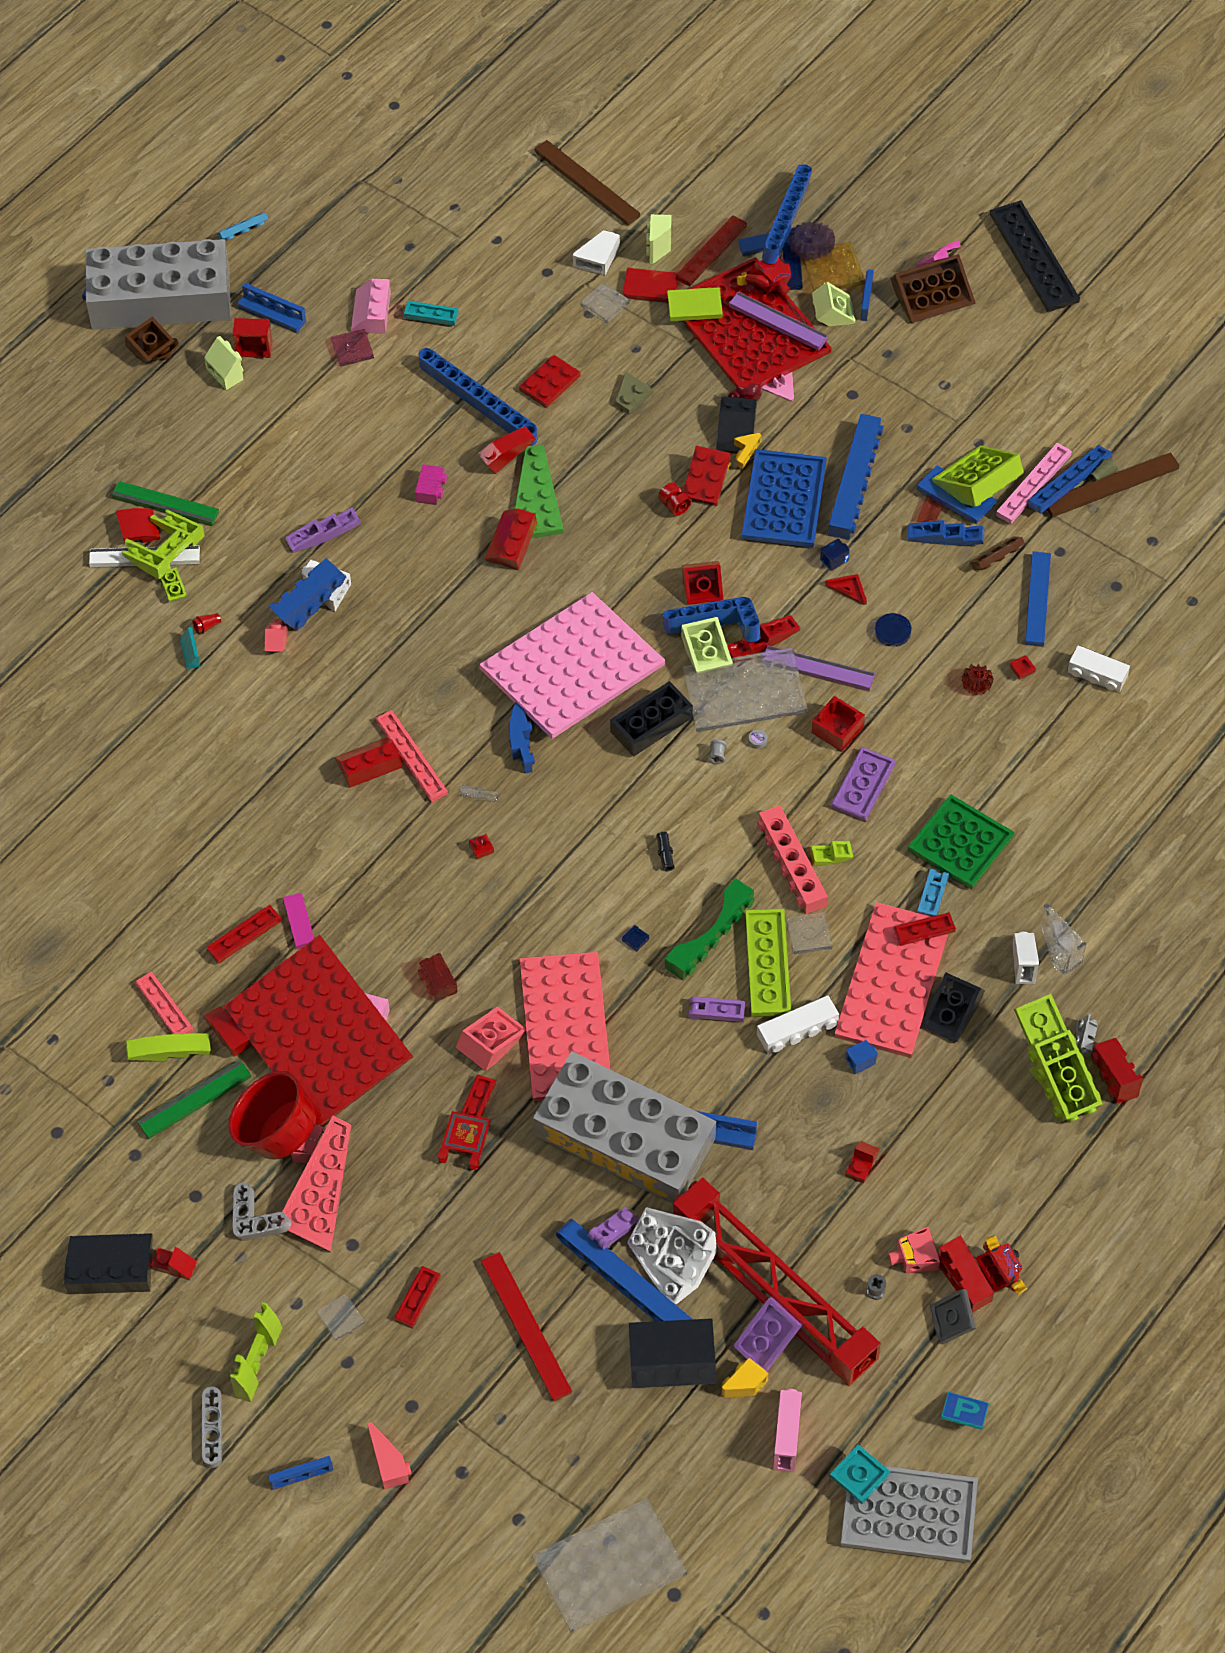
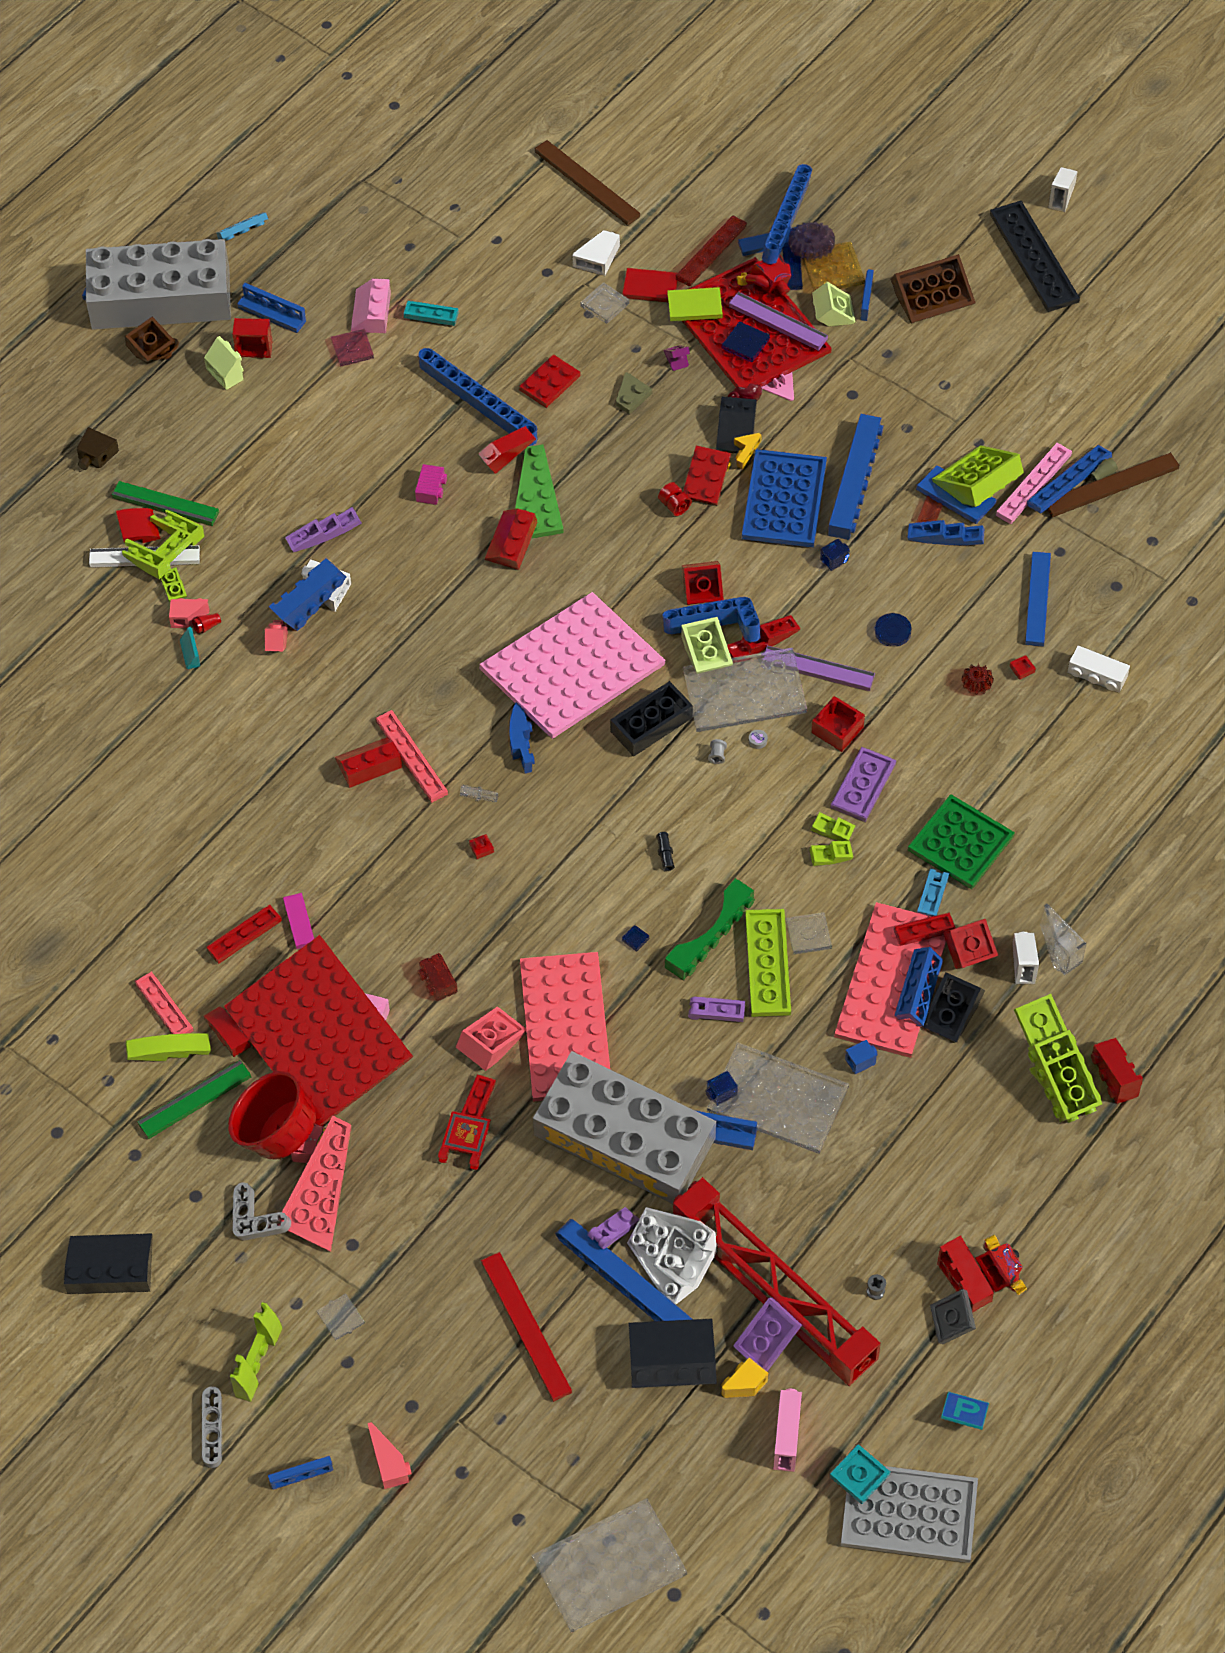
(95, 449): none -> dark brown torso
(174, 1263): red slope -> none
(185, 610): none -> coral slope
(417, 1297): red tile -> none
(659, 237): yellowish green slope -> none
(677, 356): none -> magenta slope
(721, 1088): none -> clear blue brick
(745, 341): none -> clear blue tile
(776, 819): coral brick -> none
(782, 1097): none -> clear plate
(798, 1025): white brick -> none
(831, 828): none -> lime slope
(848, 586): red tile -> none
(862, 1161): red slope -> none
(916, 983): none -> blue fence
(916, 1253): coral torso -> none
(940, 253): dark pink slope -> none
(970, 943): none -> red container
(997, 553): reddish brown plate -> none
(1062, 189): none -> white slope
(1085, 1028): light grey hinge -> none

